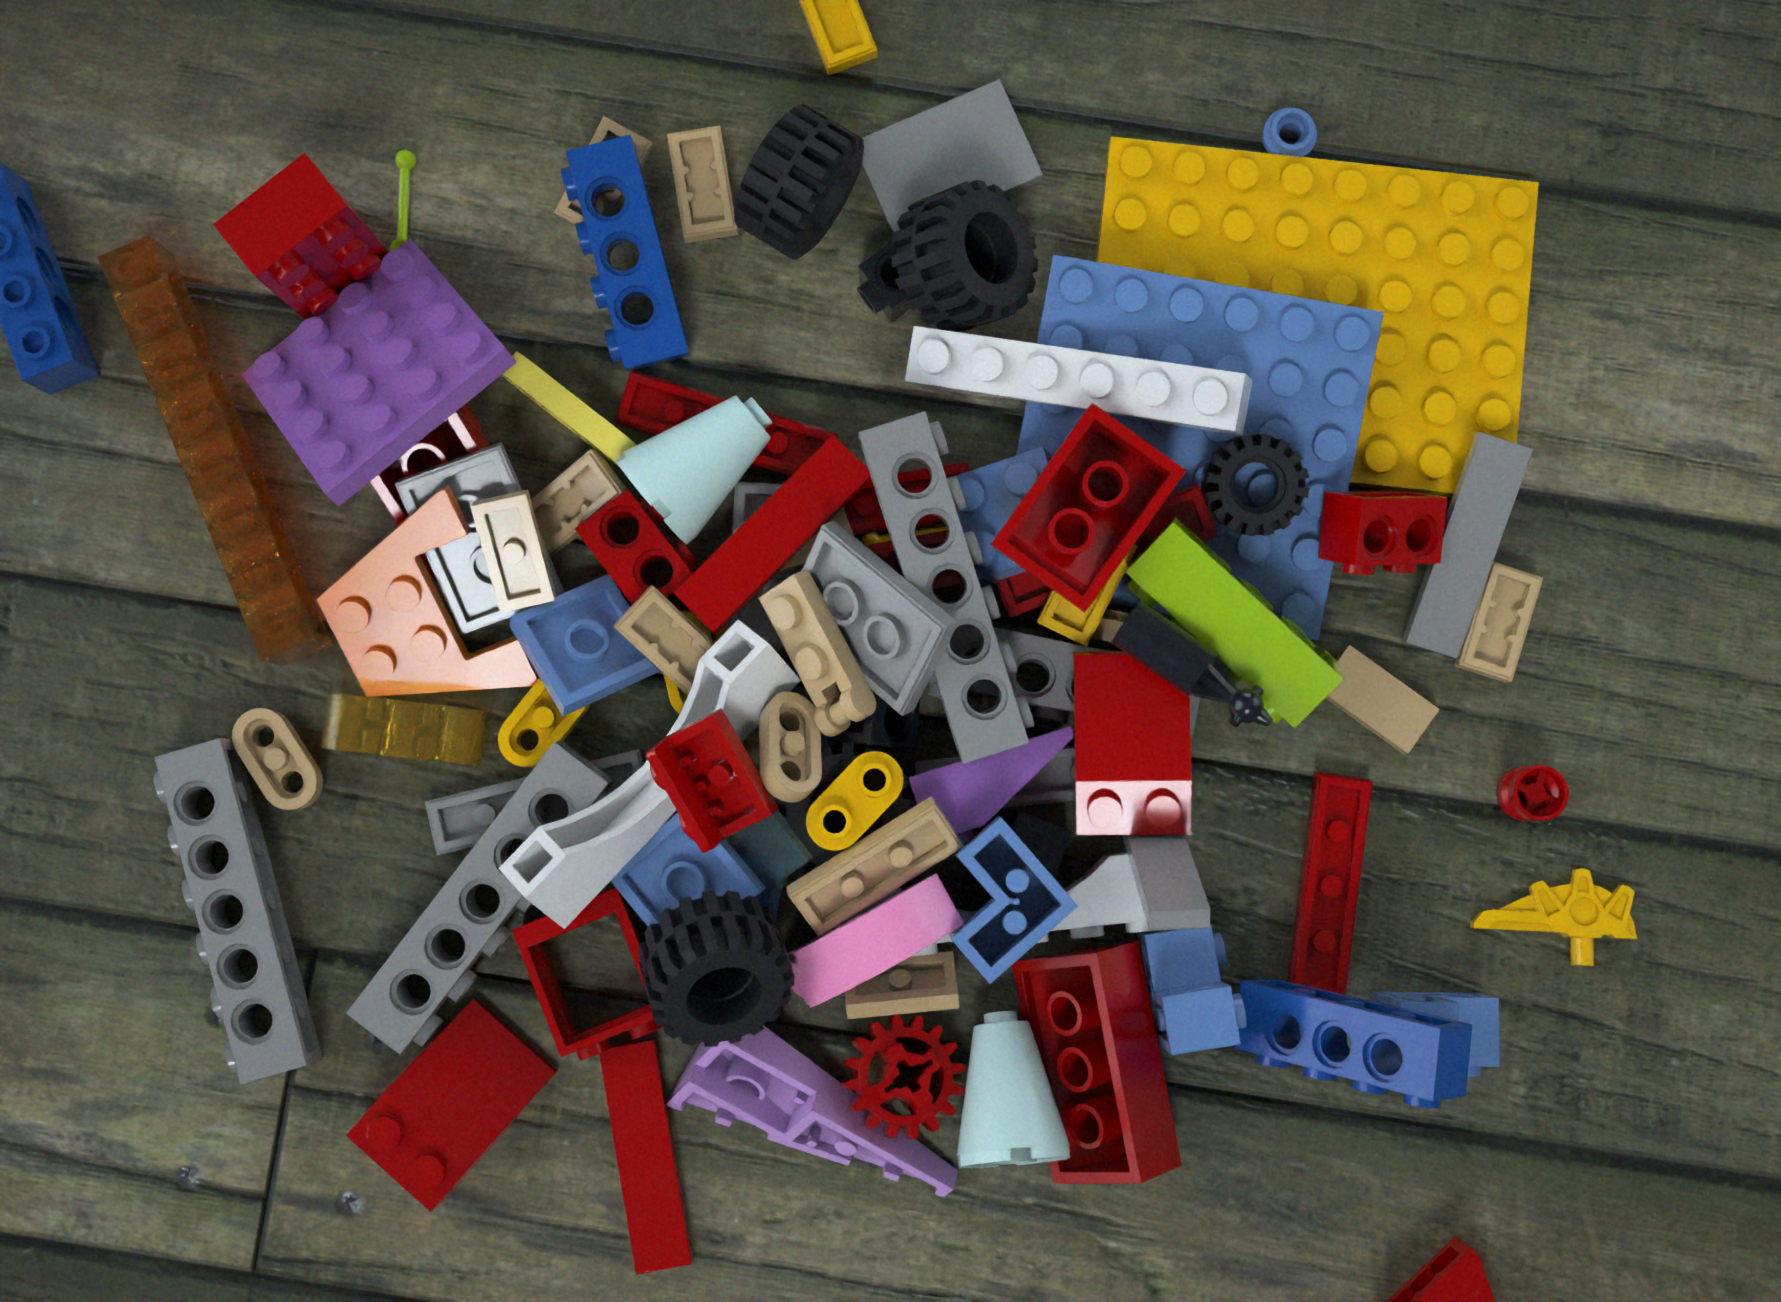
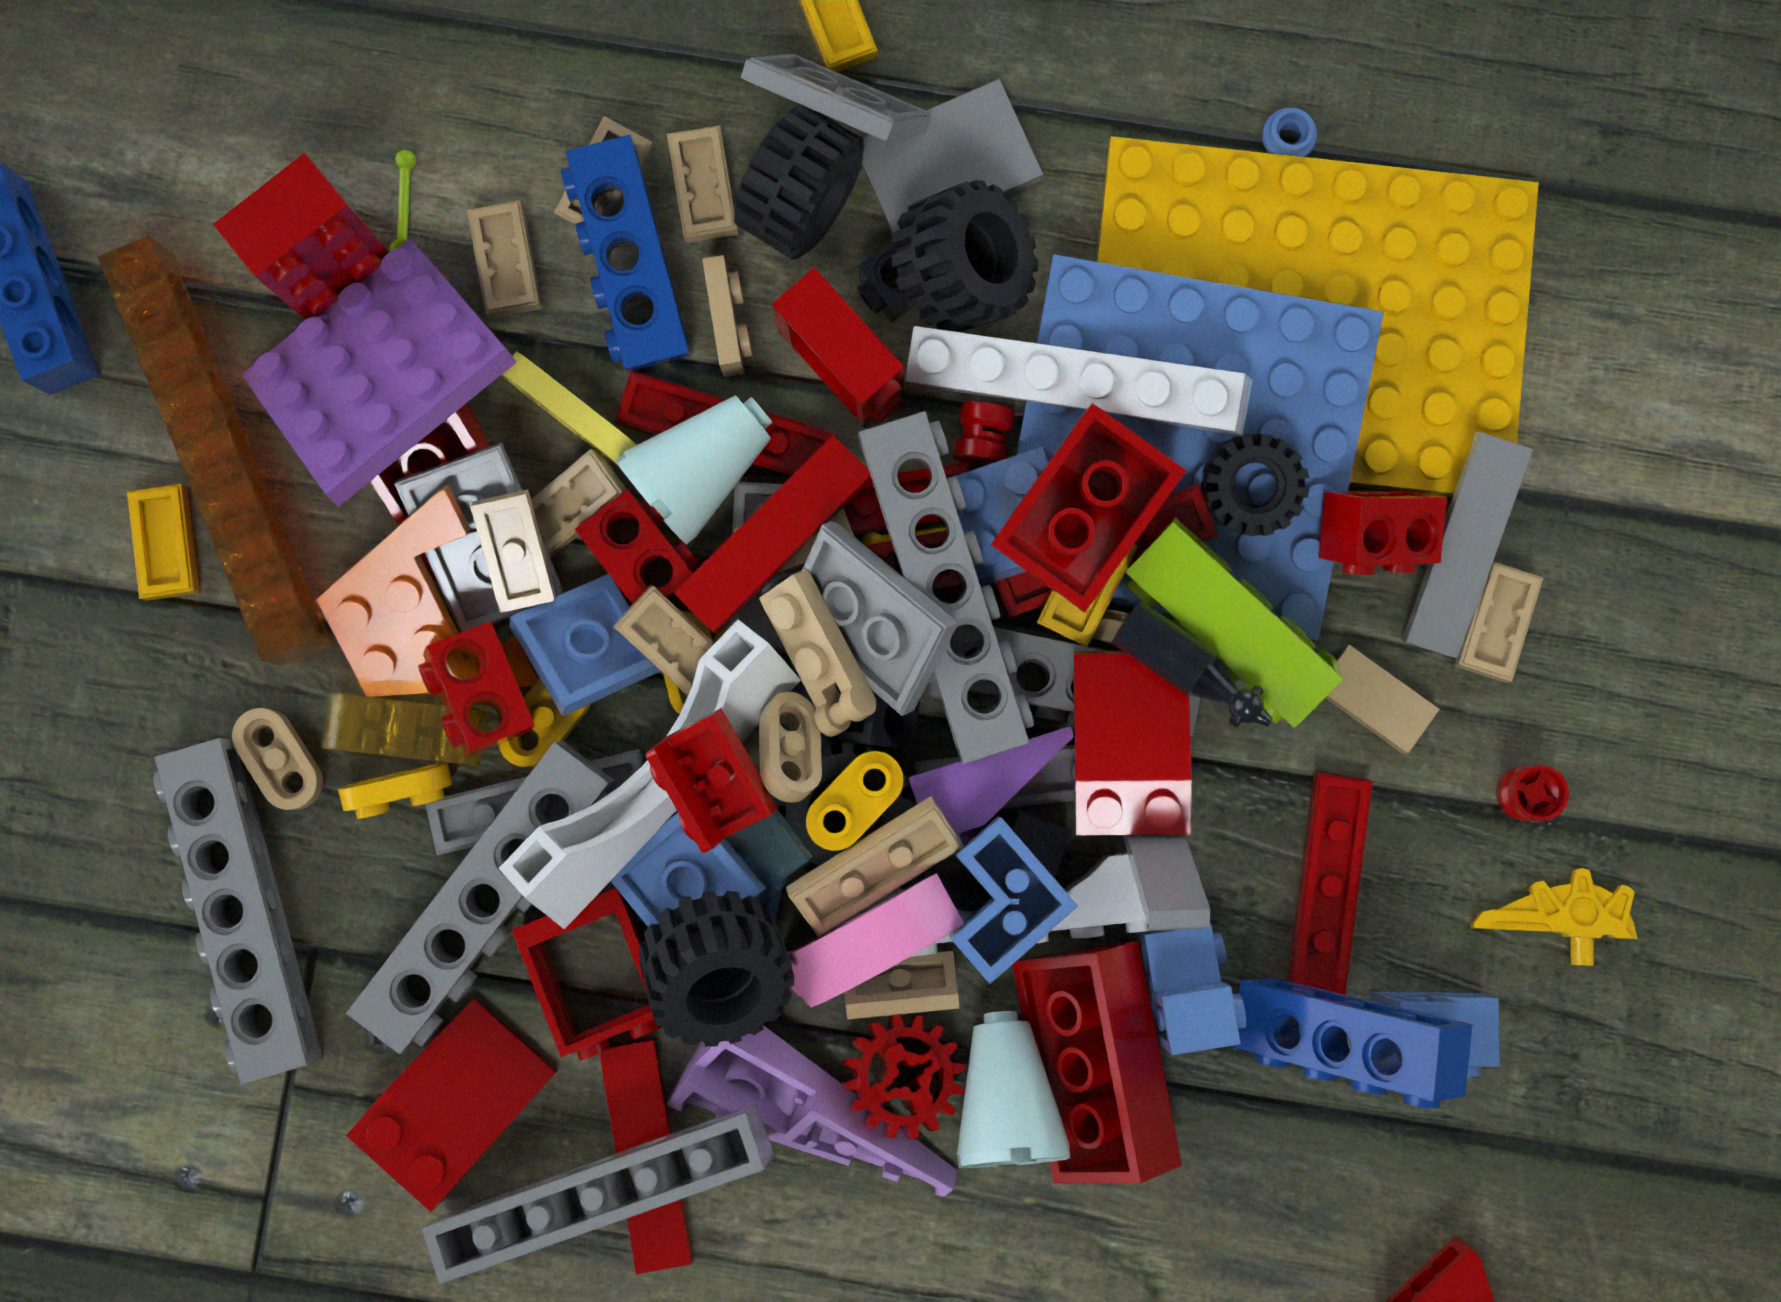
(163, 542): none -> yellow tile
(373, 795): none -> yellow plate
(491, 686): none -> red brick
(504, 259): none -> tan plate
(598, 1193): none -> light grey brick
(723, 293): none -> tan plate
(837, 96): none -> light grey tile
(840, 348): none -> red window
(983, 433): none -> red wheel

